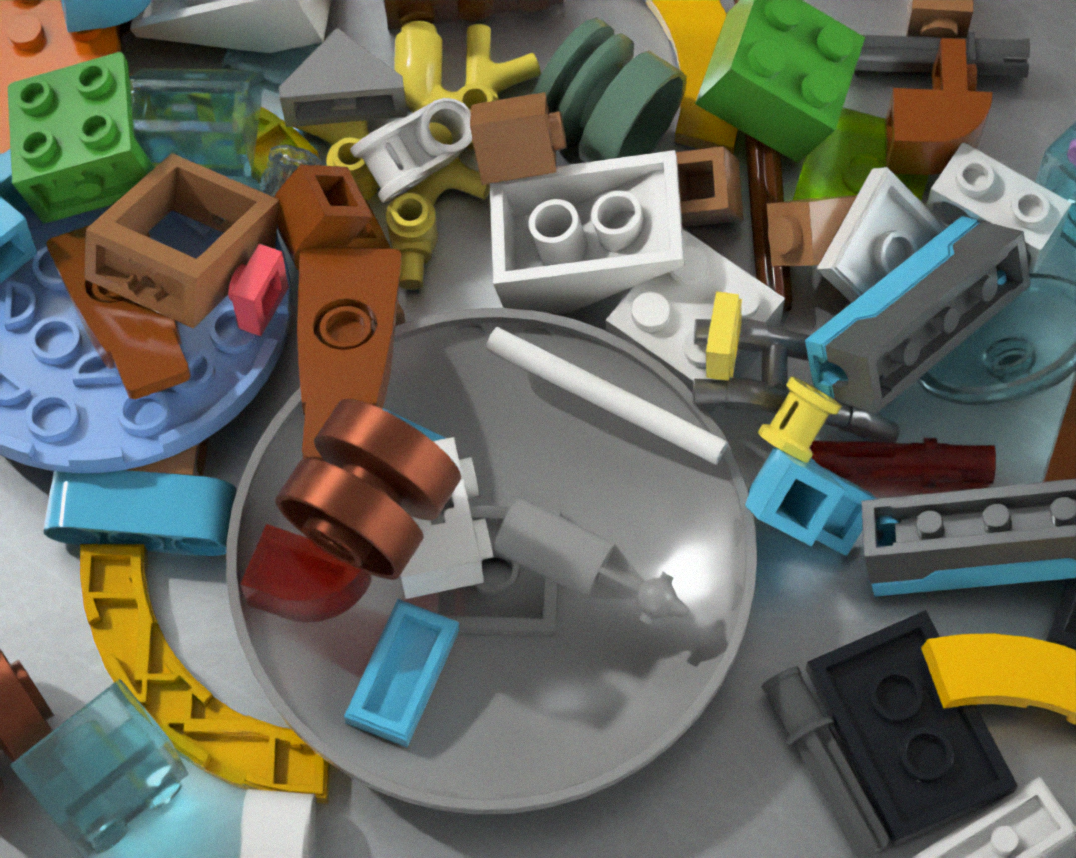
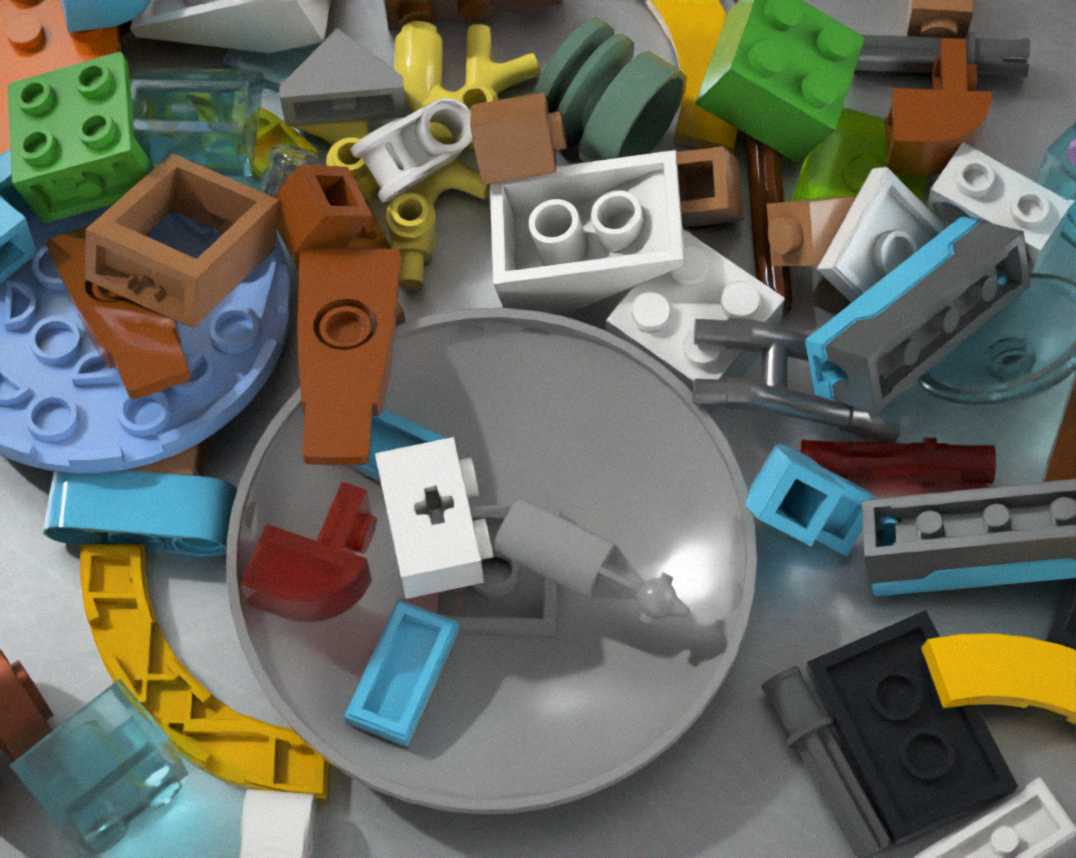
(258, 289): coral plate -> none
(368, 488): copper wheel -> none
(606, 395): white piece -> none
(723, 336): light yellow tile -> none
(799, 419): light yellow bush -> none

